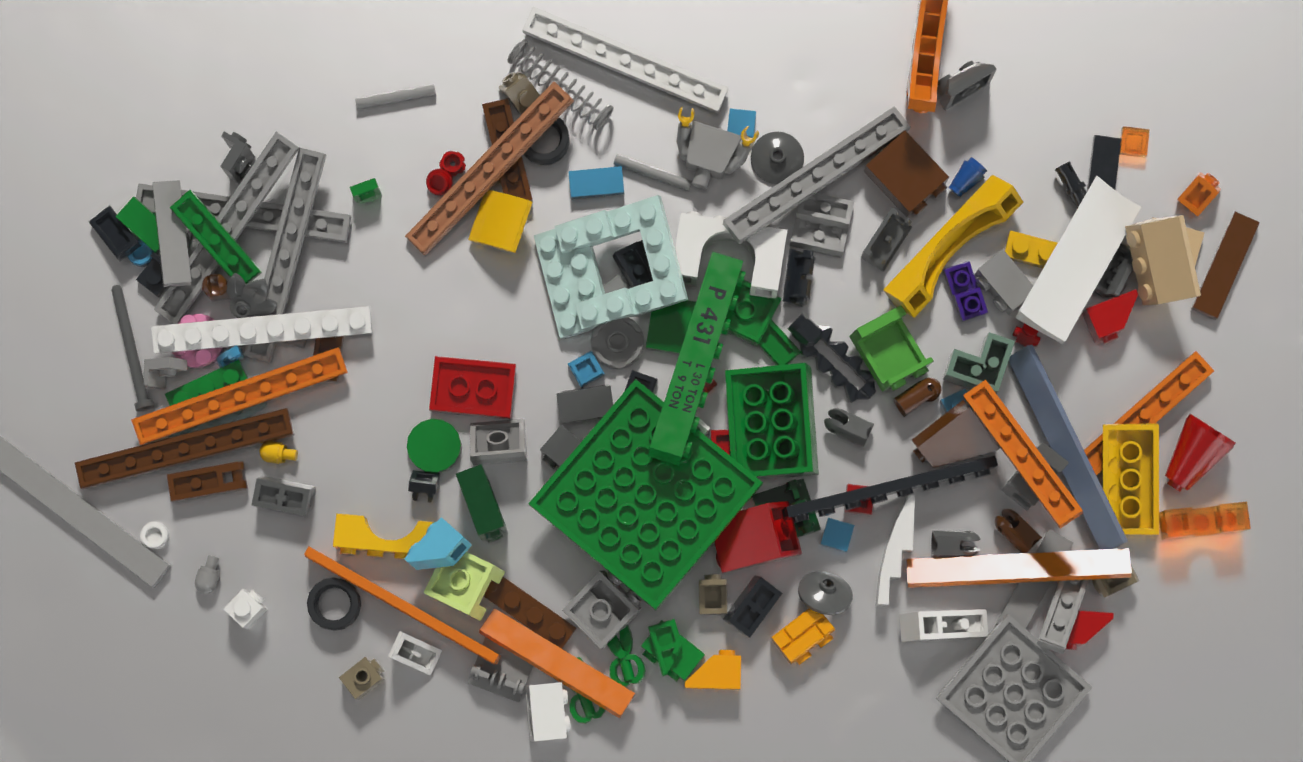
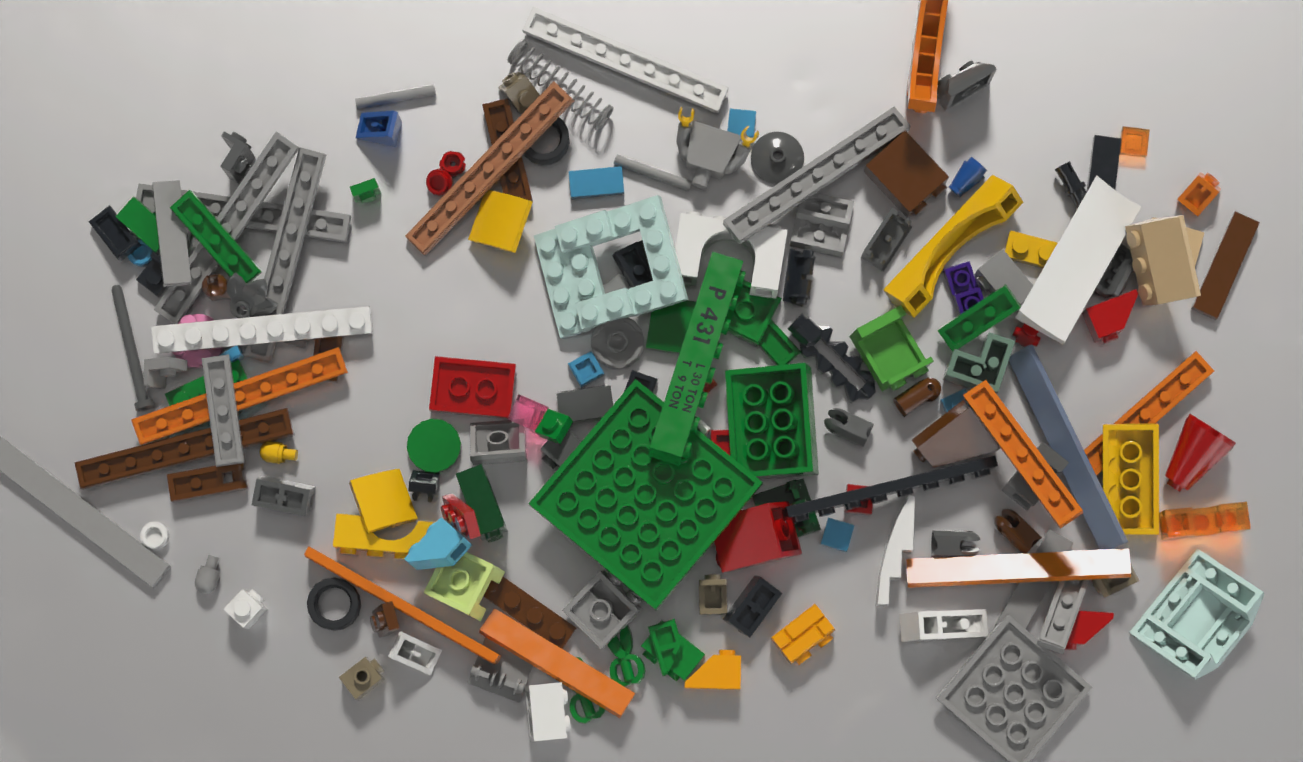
(223, 410): none -> light grey tile
(379, 127): none -> blue slope
(383, 500): none -> yellow slope
(384, 619): none -> reddish brown plate
(460, 516): none -> red plate
(527, 413): none -> clear pink panel
(554, 426): none -> green plate
(825, 593): dark grey dish -> none
(979, 318): none -> green plate
(1199, 615): none -> light aqua slope

